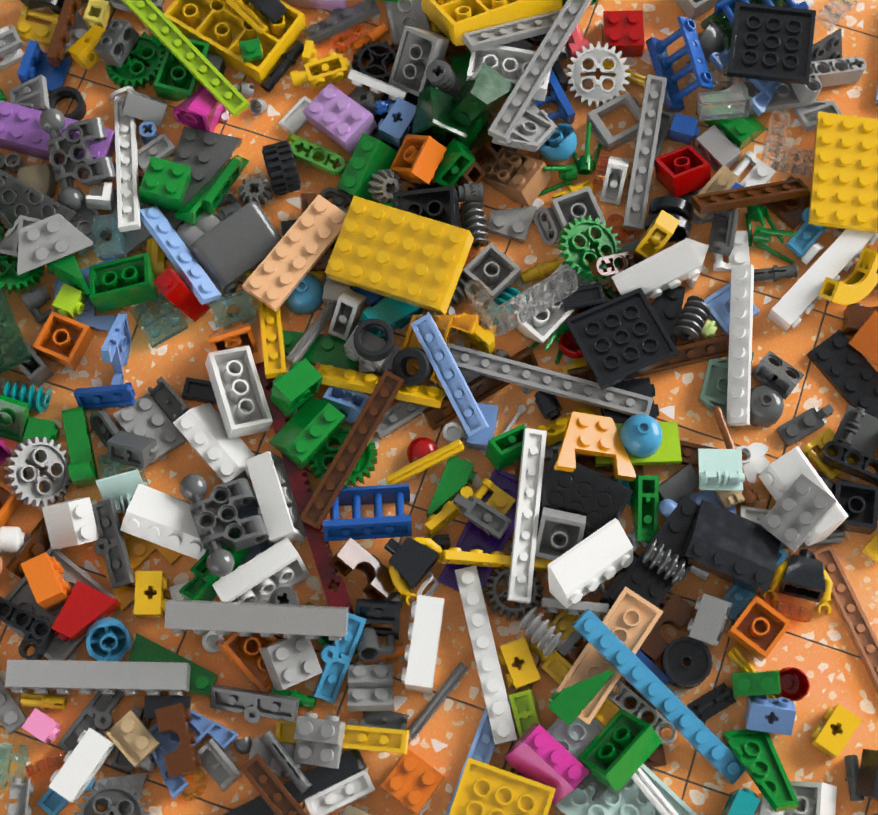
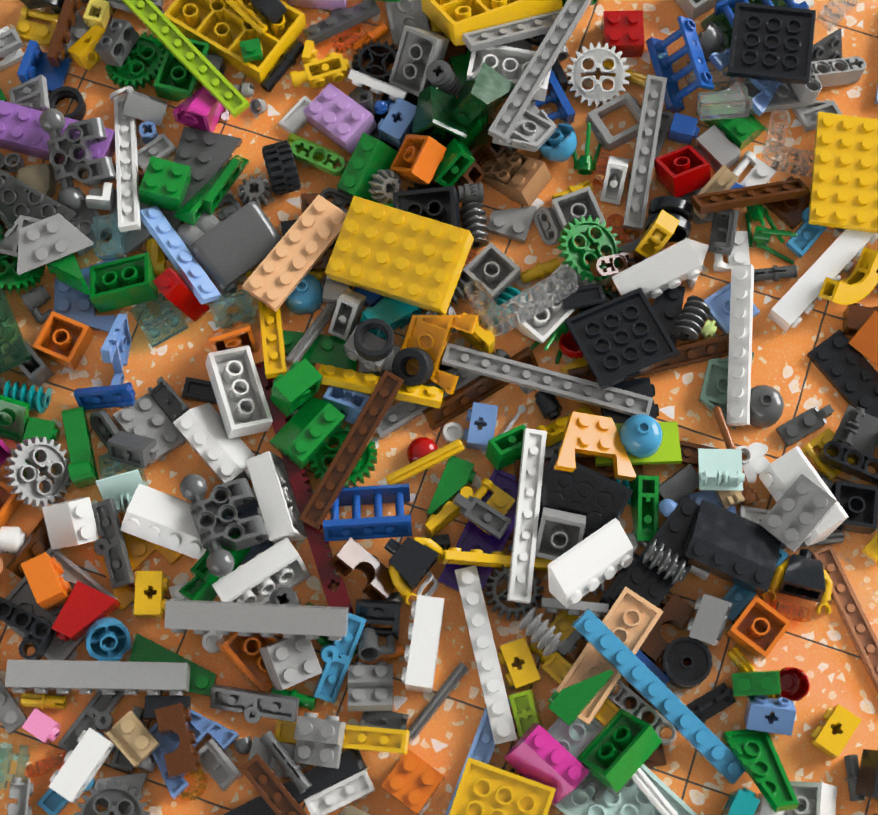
(69, 301): lime brick -> none
(449, 375): light blue plate -> none
(566, 173): green plant -> none
(576, 42): coral piece -> none
(777, 374): dark grey brick -> none
(812, 253): white tile -> none

